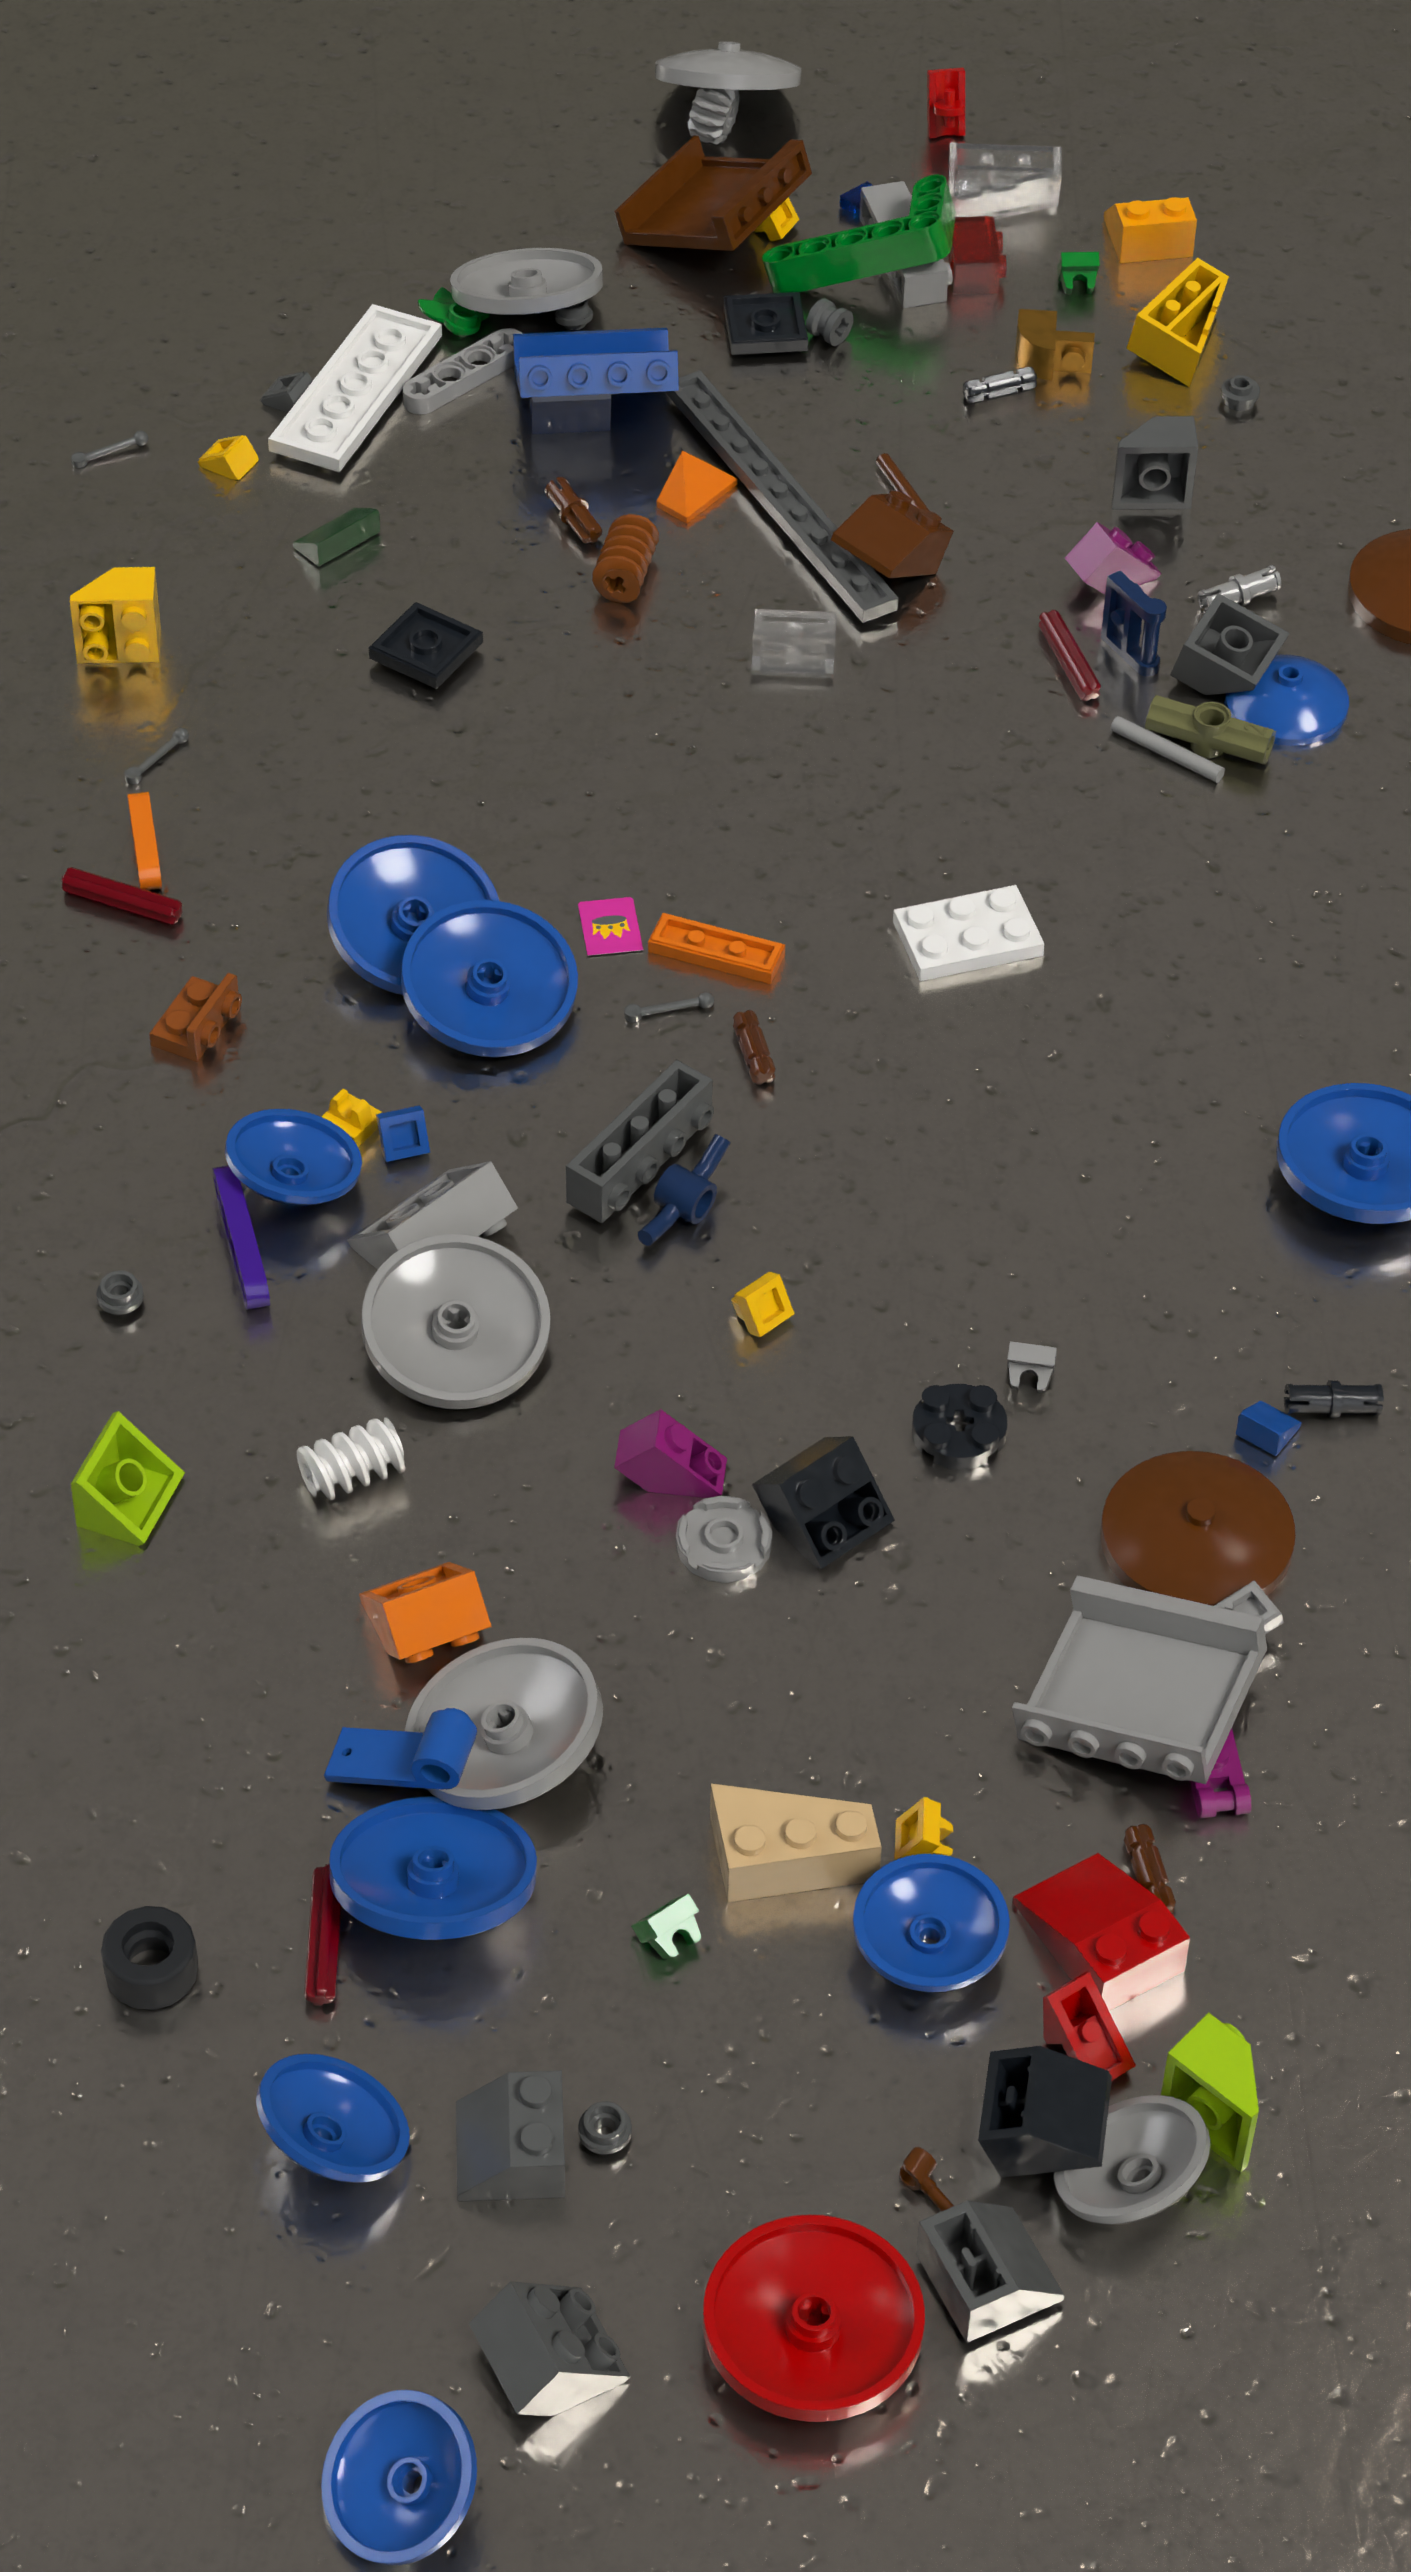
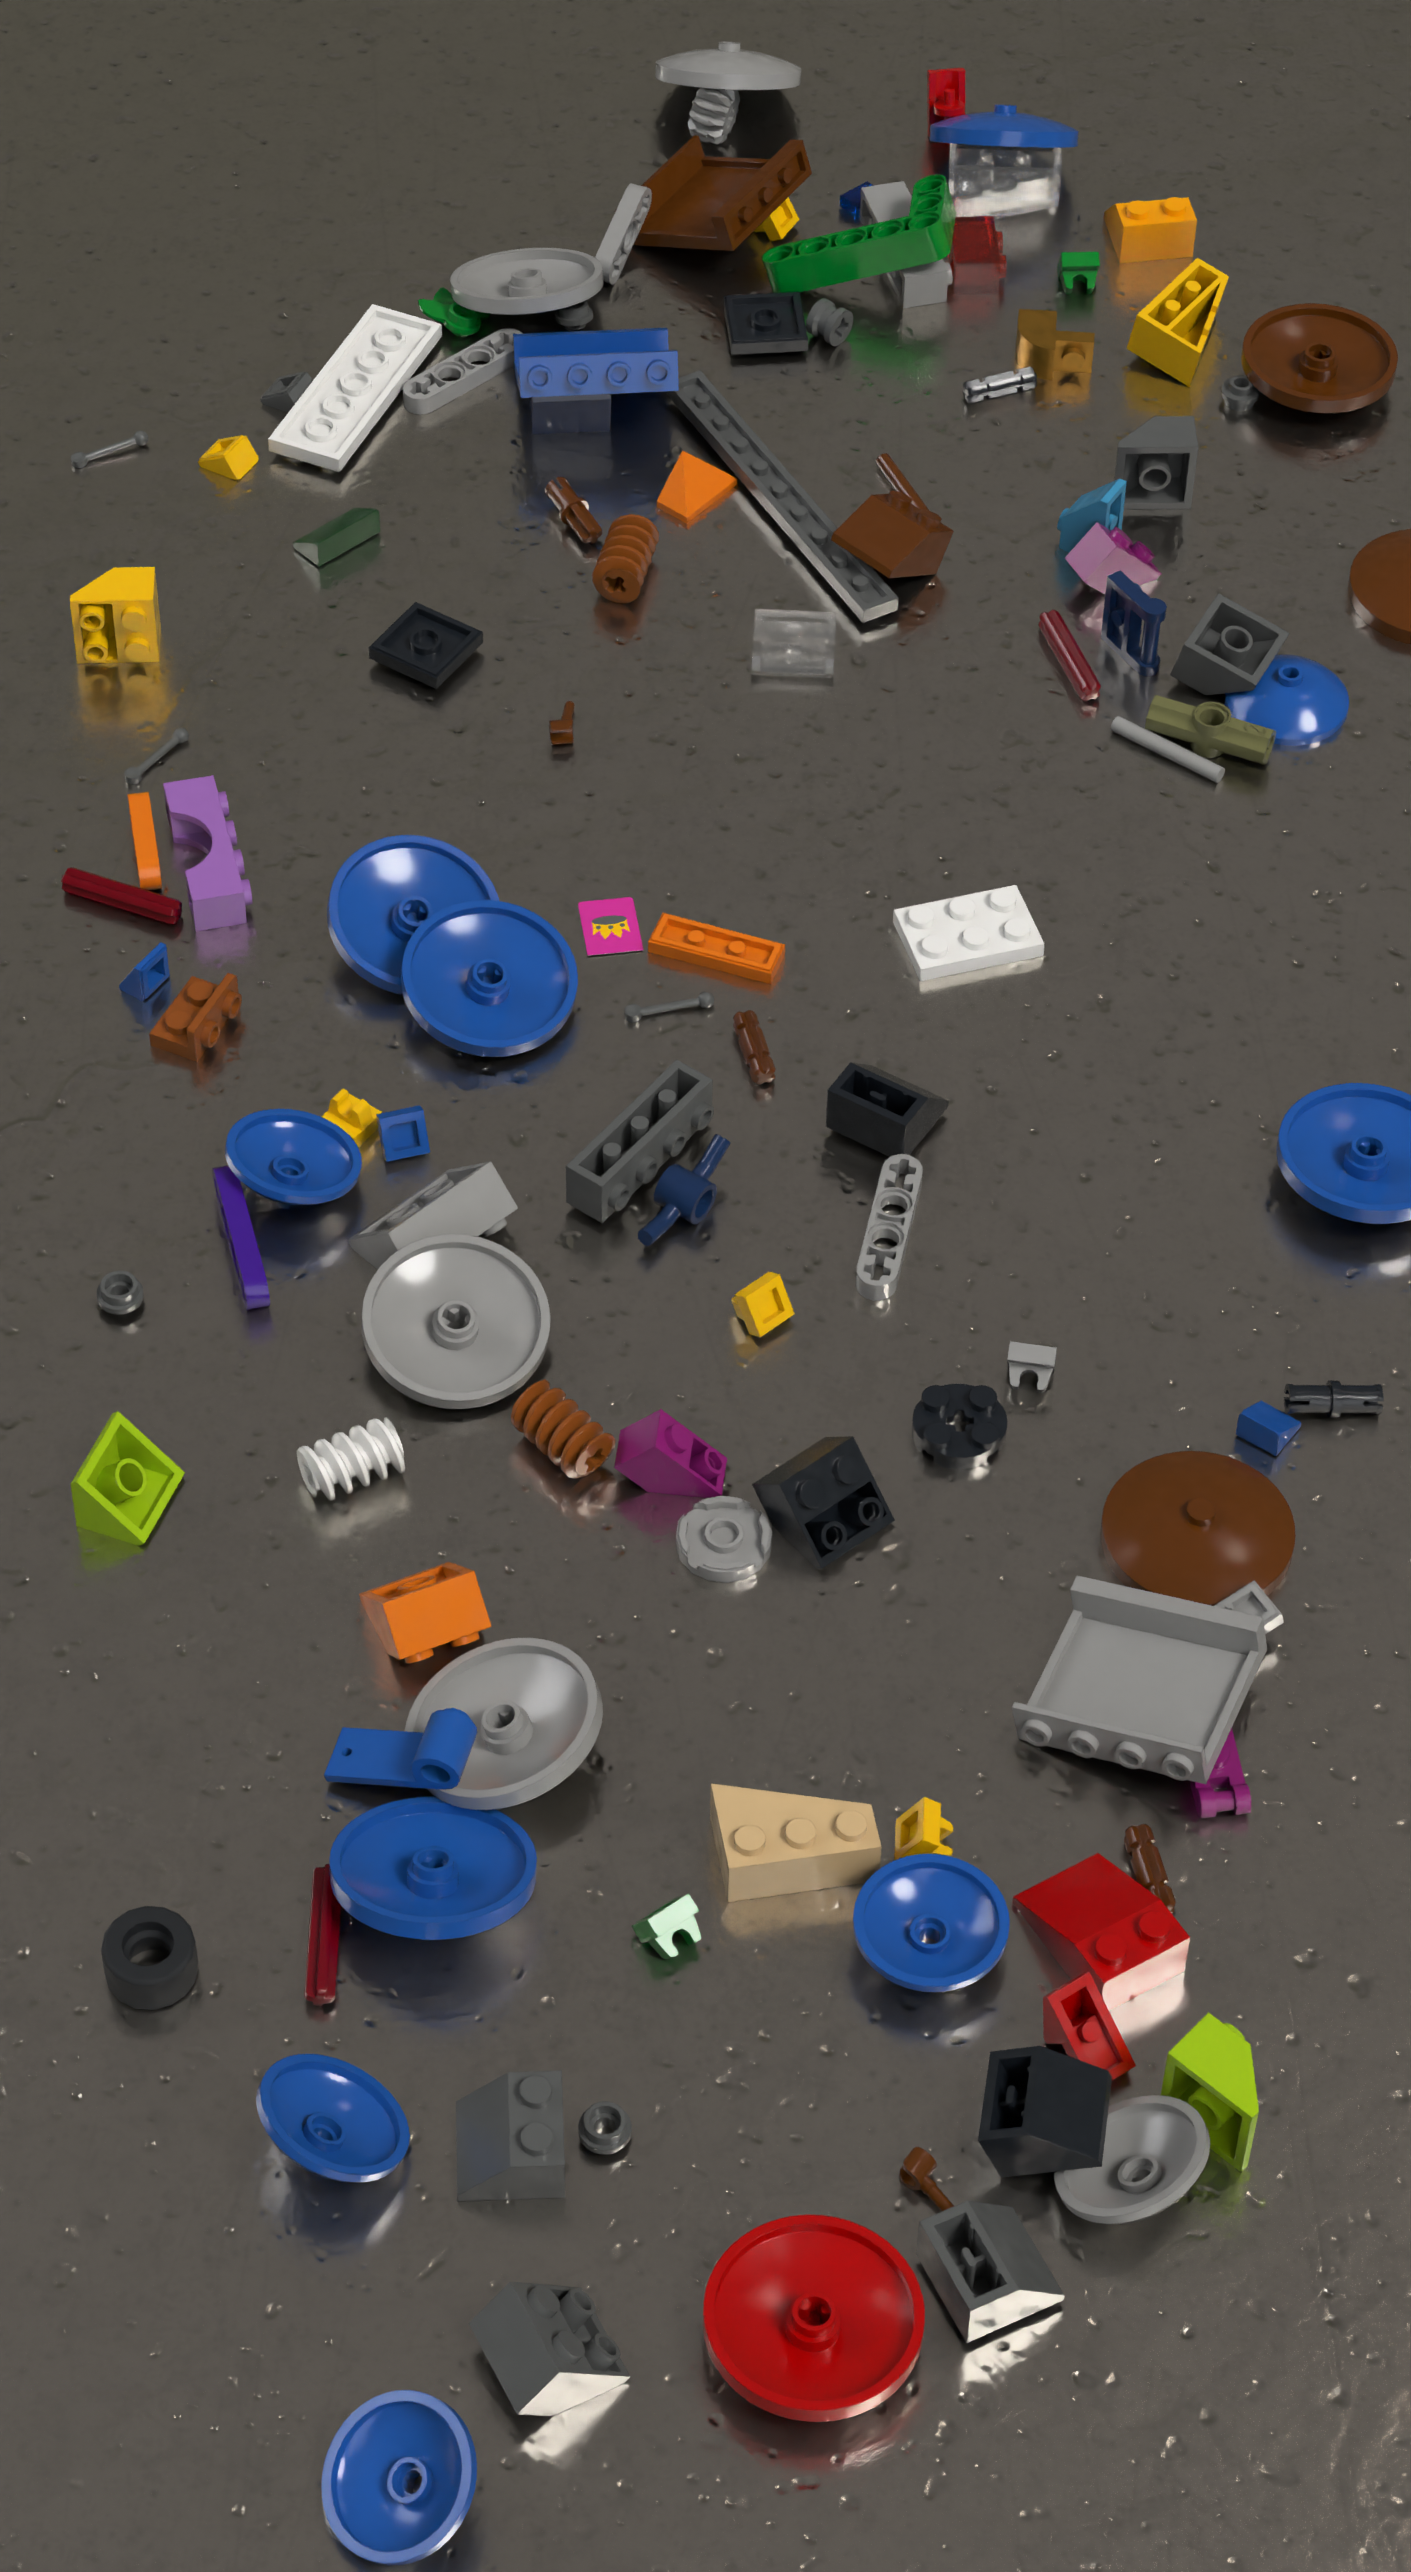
(147, 974): none -> blue slope
(214, 885): none -> medium lavender arch
(561, 730): none -> reddish brown hand
(561, 1430): none -> dark orange piece
(623, 231): none -> light grey beam
(881, 1109): none -> black slope
(889, 1226): none -> light grey beam
(1005, 129): none -> blue dish
(1099, 505): none -> dark azure slope
(1243, 588): light grey pin -> none
(1319, 358): none -> reddish brown dish

